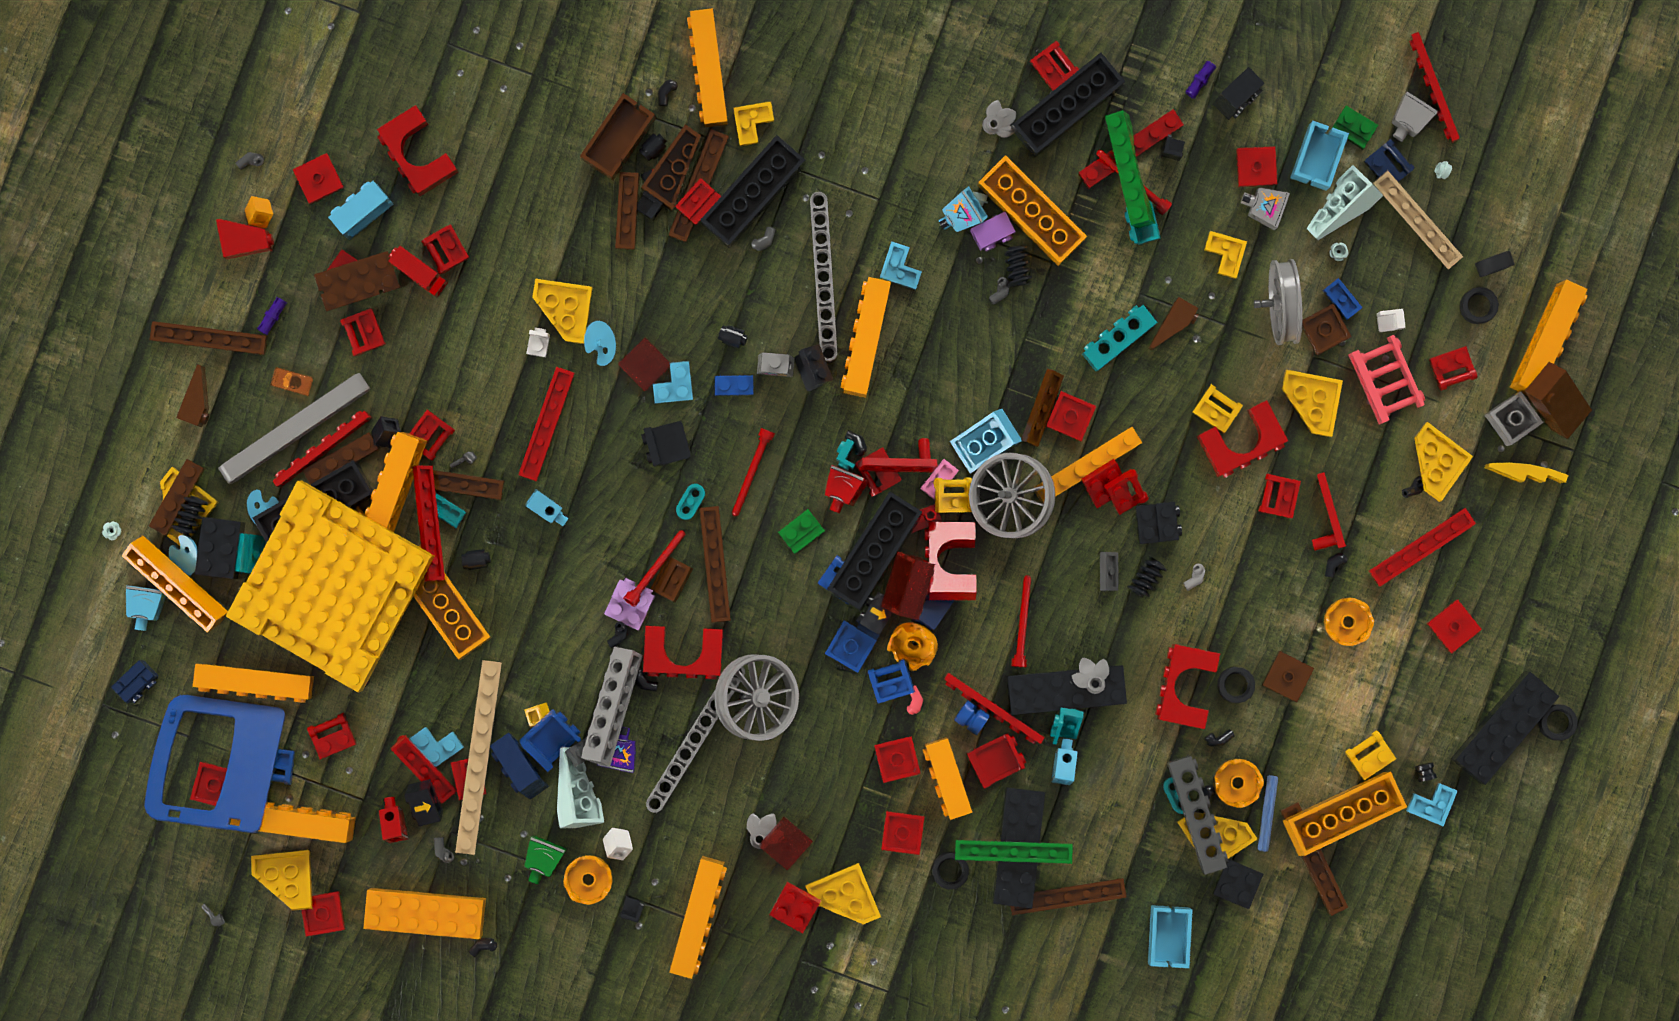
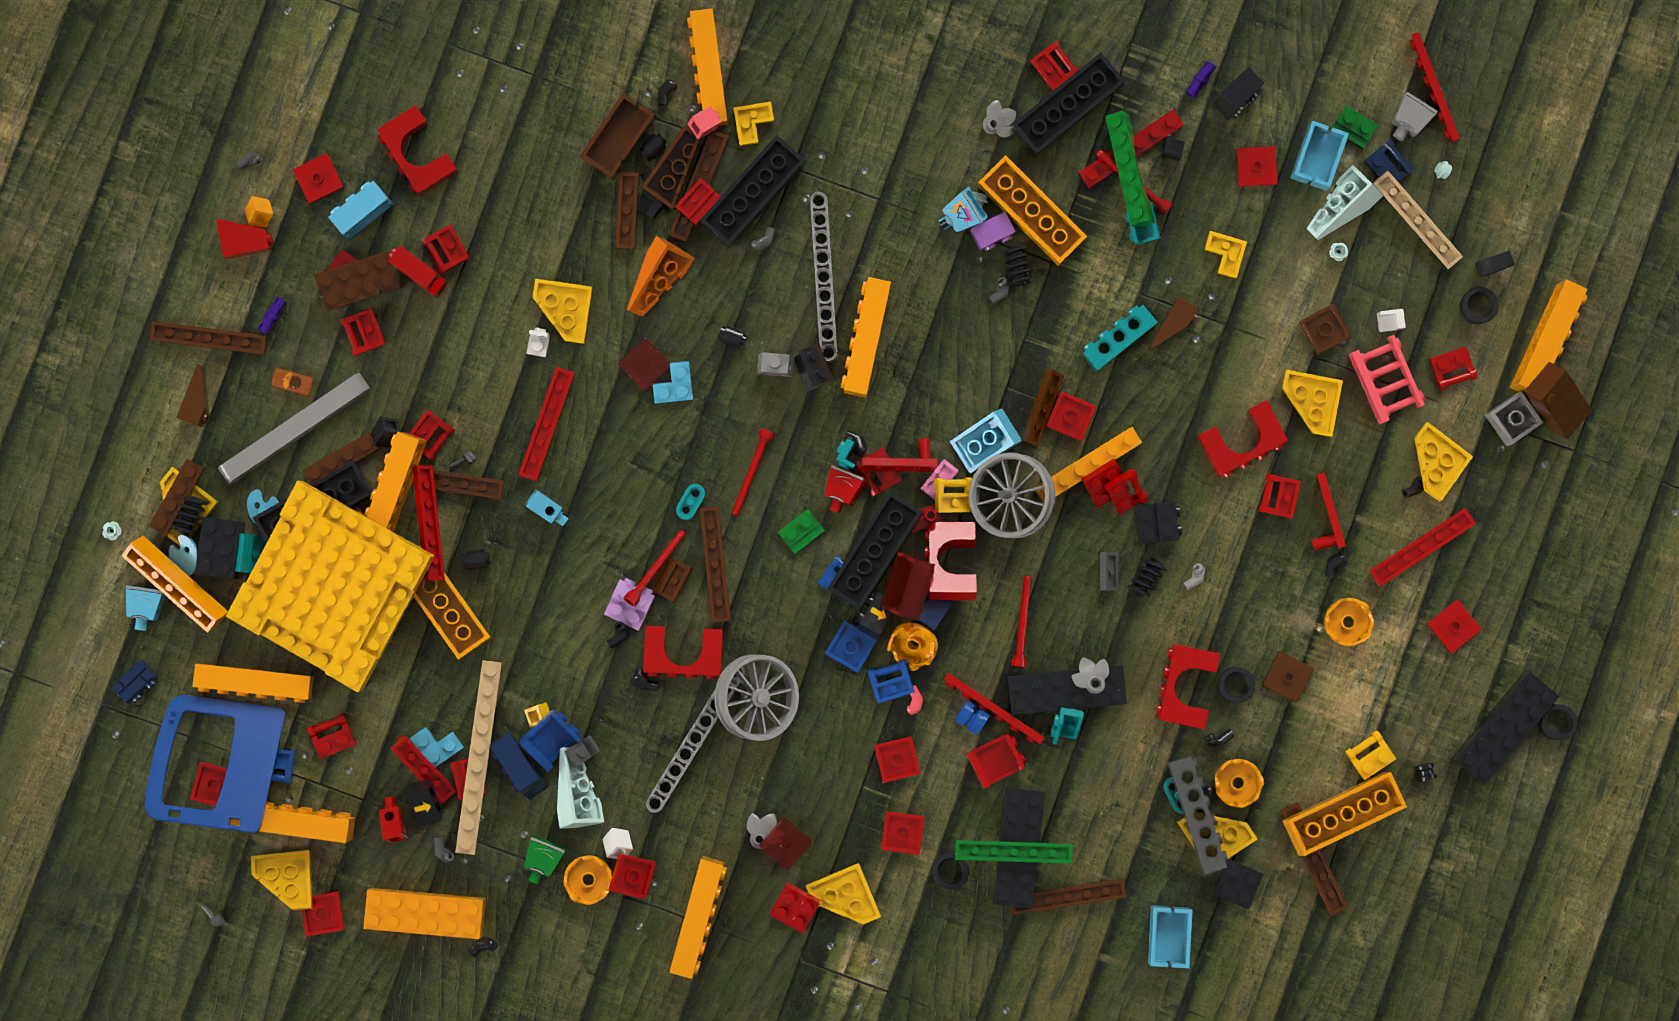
(327, 444): red plate -> none
(449, 512): teal plate -> none
(596, 338): medium azure piece -> none
(618, 700): light grey brick -> none
(624, 754): dark purple torso -> none
(632, 876): none -> red plate
(632, 909): black panel -> none
(659, 270): none -> orange wedge
(666, 444): black bracket -> none
(704, 122): none -> coral brick
(733, 385): blue plate -> none
(896, 271): medium azure plate -> none
(948, 778): light orange brick -> none
(1064, 772): medium azure torso -> none
(1213, 413): yellow plate -> none
(1266, 206): light grey torso -> none
(1267, 814): medium blue axle -> none
(1284, 302): light grey wheel -> none
(1342, 299): blue plate -> none
(1435, 809): medium azure plate -> none
(1519, 472): yellow slope -> none

